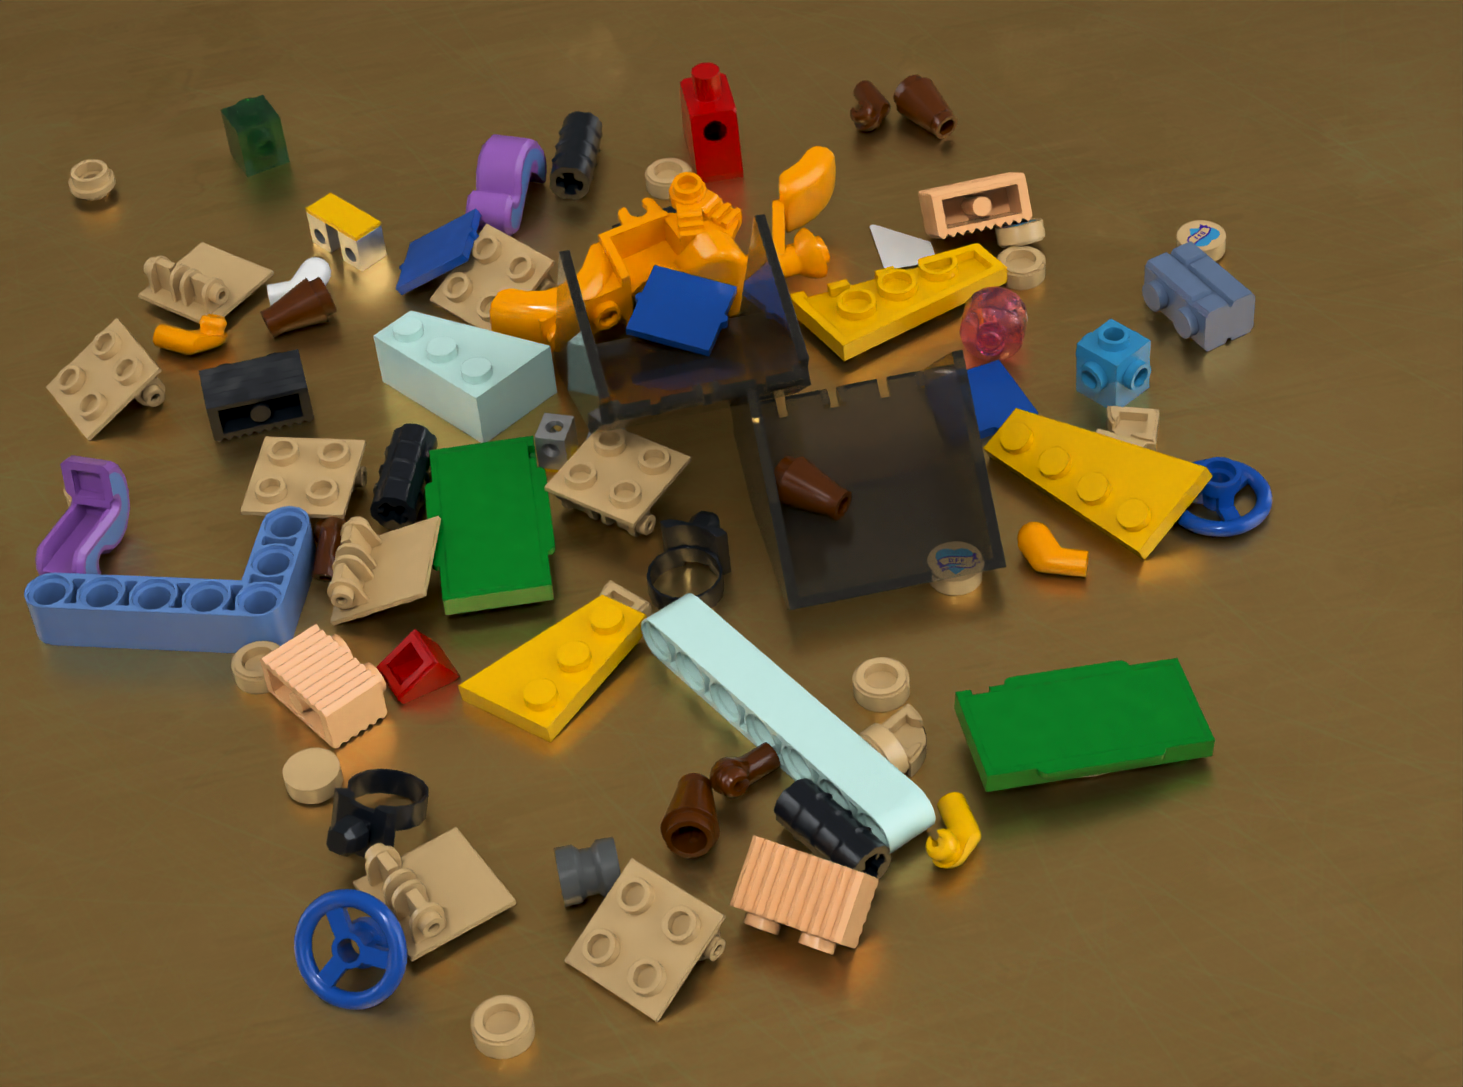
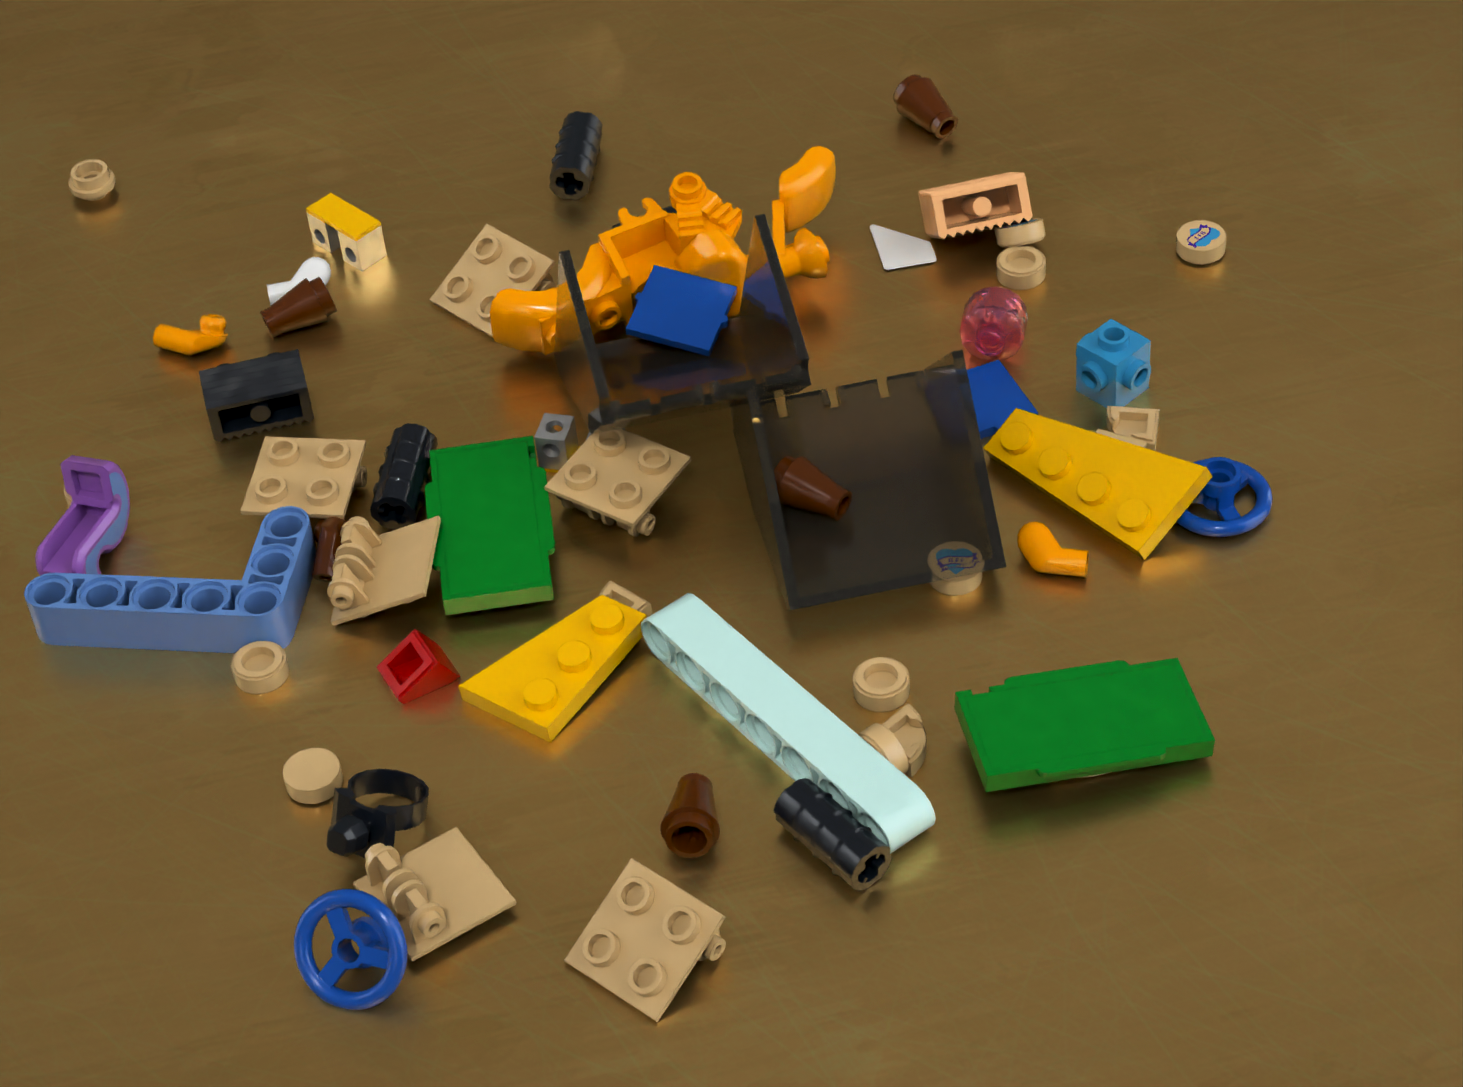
(107, 379): tan hinge -> none
(202, 282): tan hinge -> none
(255, 135): clear green brick -> none
(325, 685): light nougat brick -> none
(439, 251): blue piece -> none
(465, 372): light aqua wedge -> none
(503, 179): medium lavender animal -> none
(503, 1027): tan tile -> none
(587, 870): dark grey wheel -> none
(661, 174): tan tile -> none
(691, 541): black piece -> none
(708, 109): red torso -> none
(734, 774): reddish brown arm -> none
(803, 893): light nougat brick -> none
(873, 311): yellow wing -> none
(874, 107): reddish brown arm -> none
(960, 836): yellow arm -> none
(1198, 296): sand blue brick -> none

